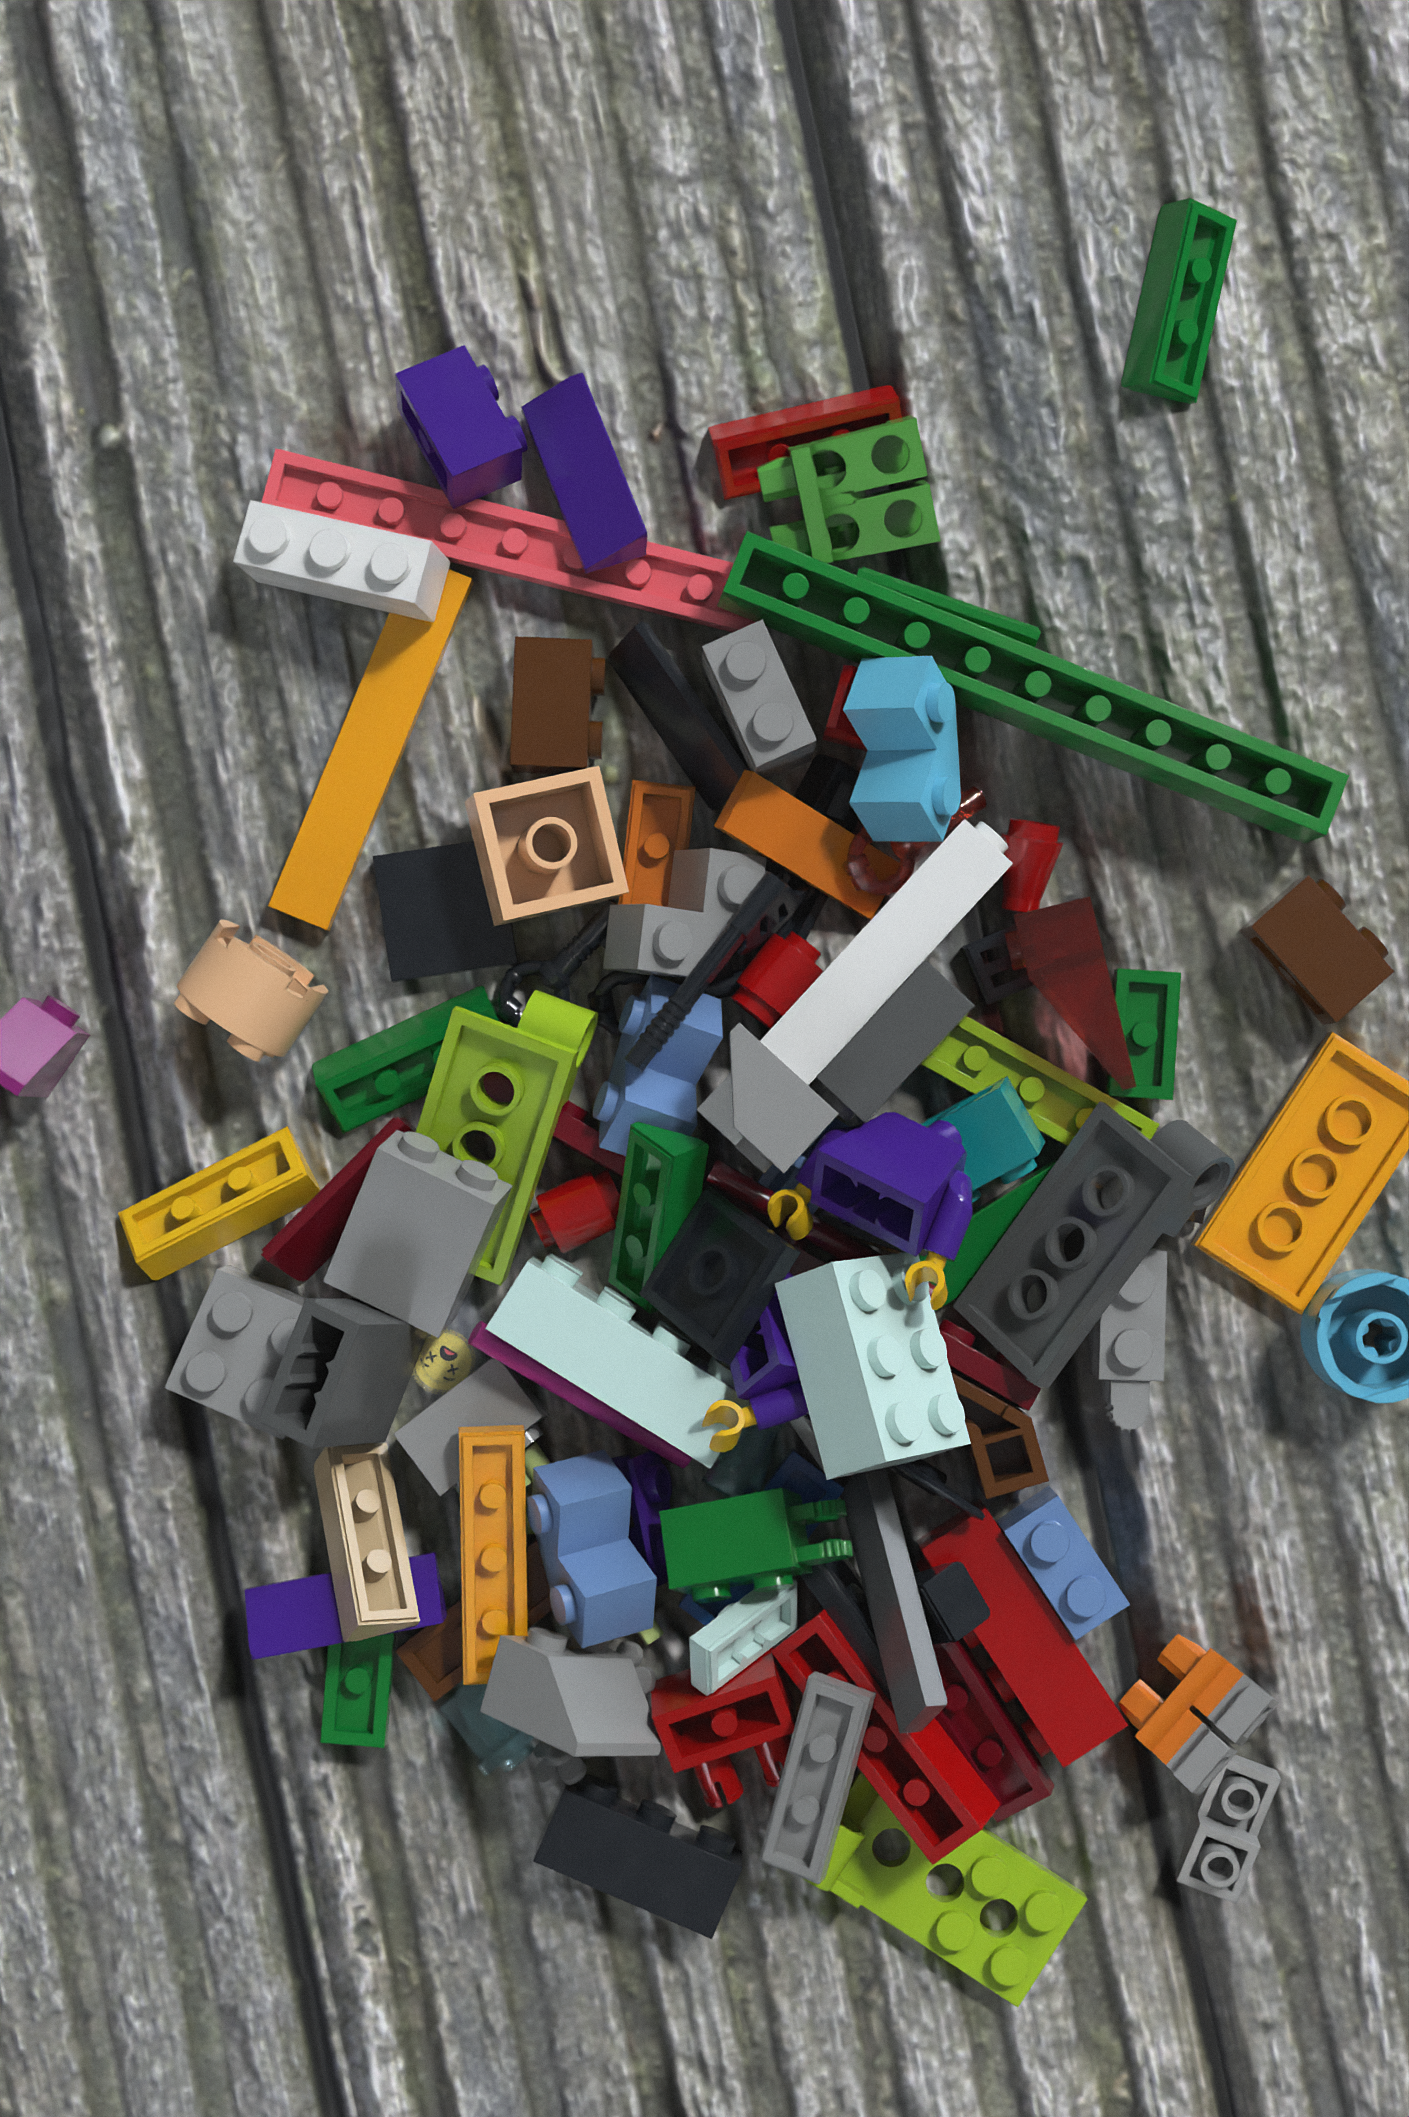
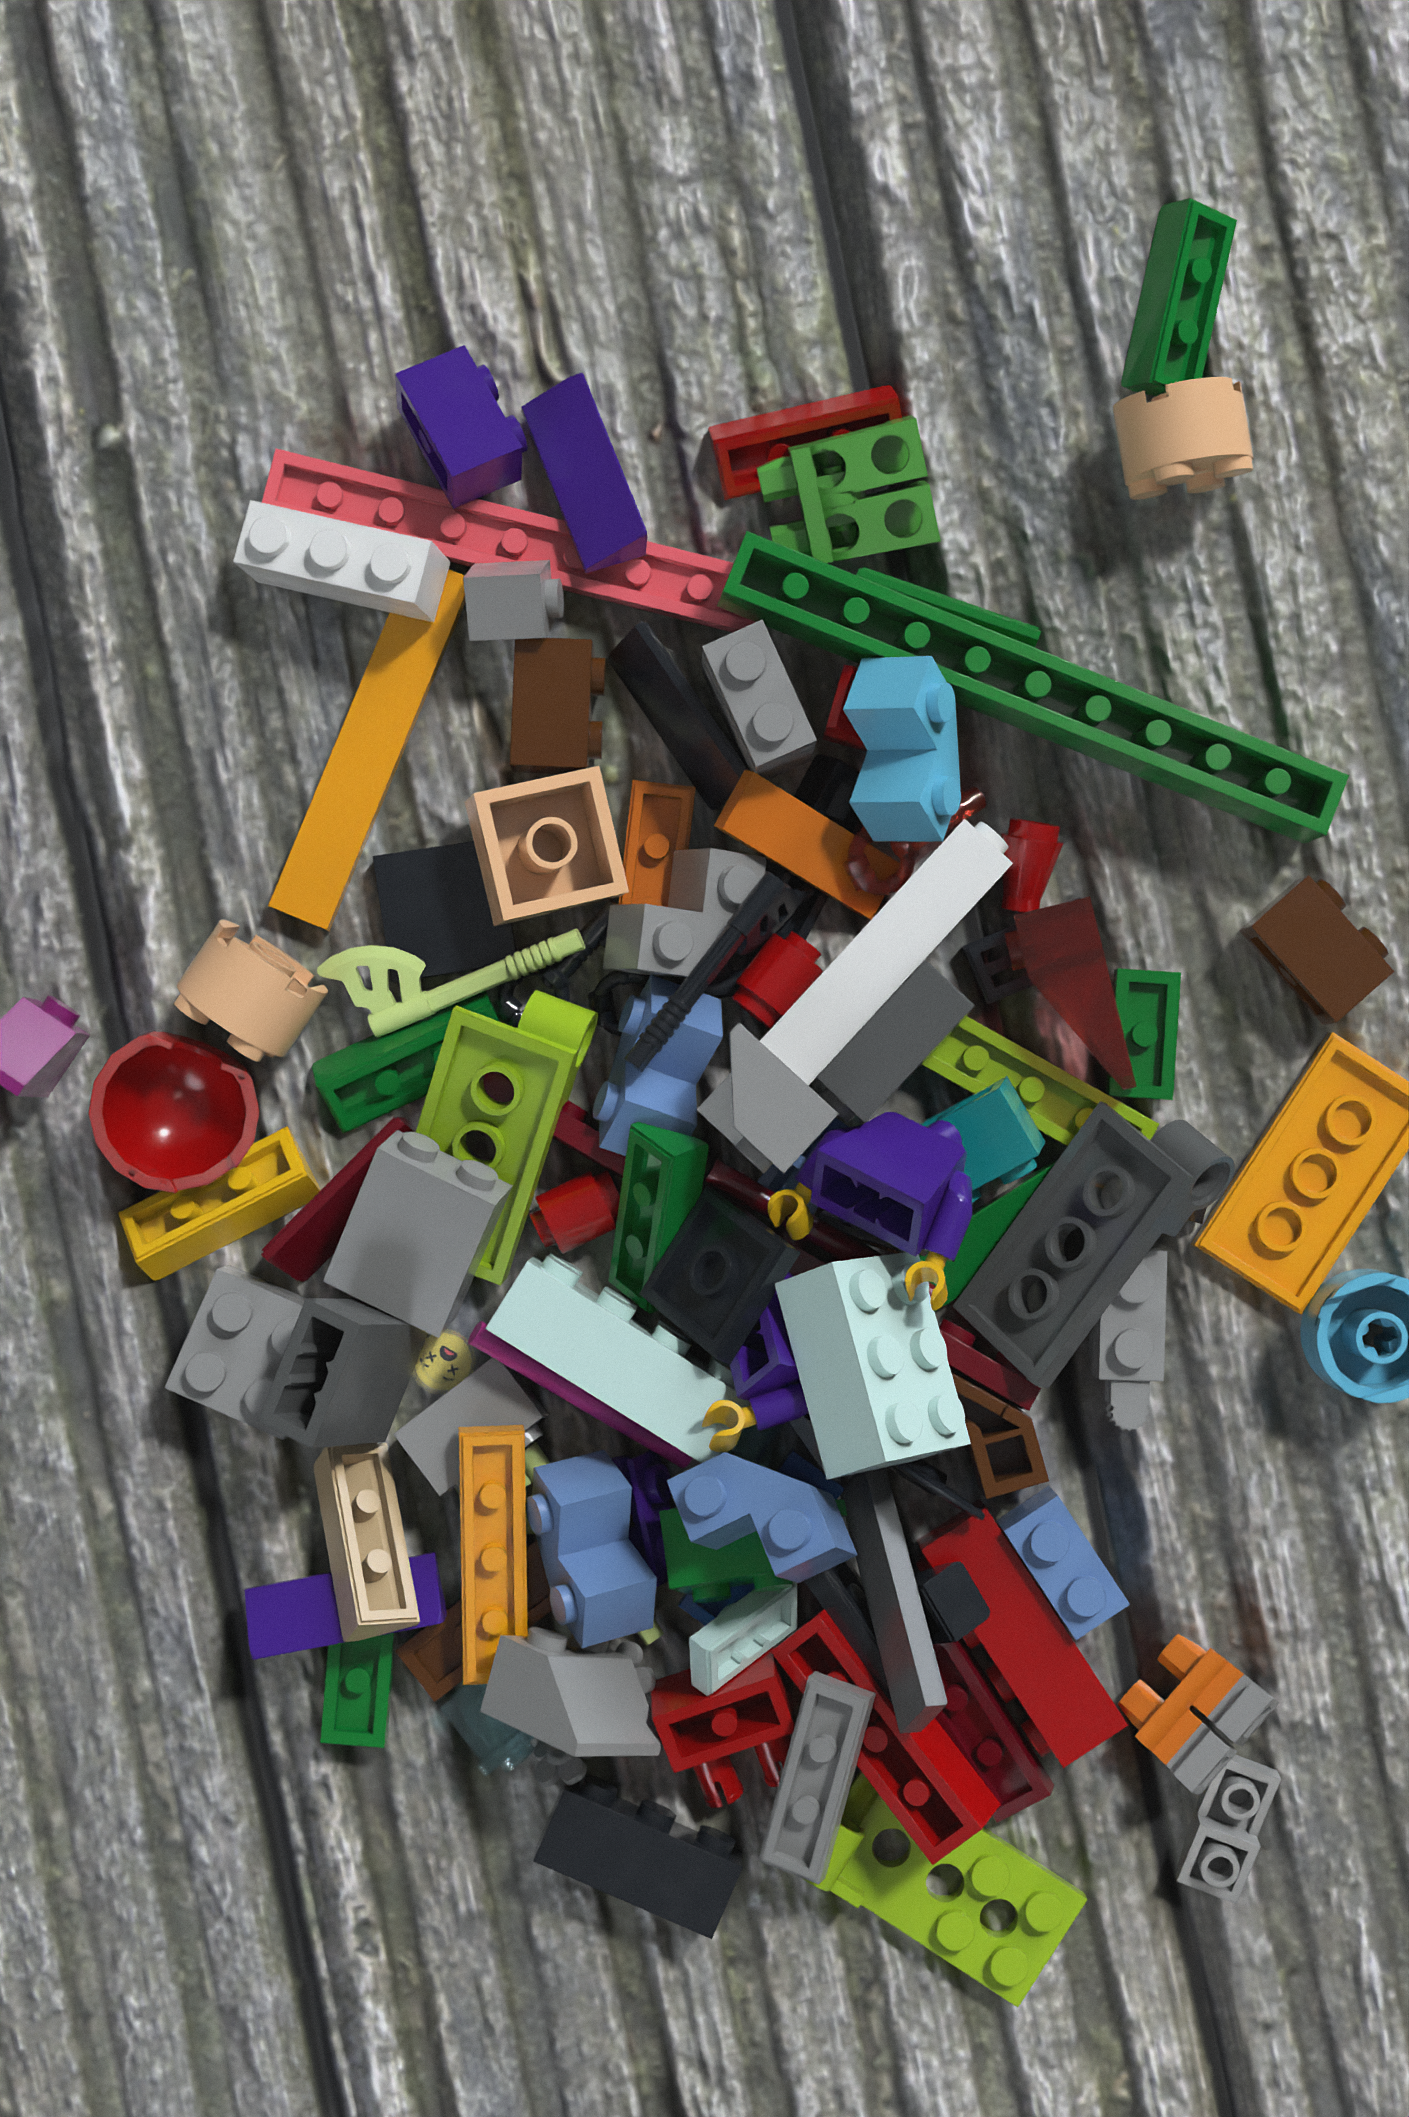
(173, 1112): none -> red cylinder
(416, 1005): none -> yellowish green piece
(512, 600): none -> light grey brick
(793, 1519): none -> medium blue brick
(1183, 436): none -> light nougat brick

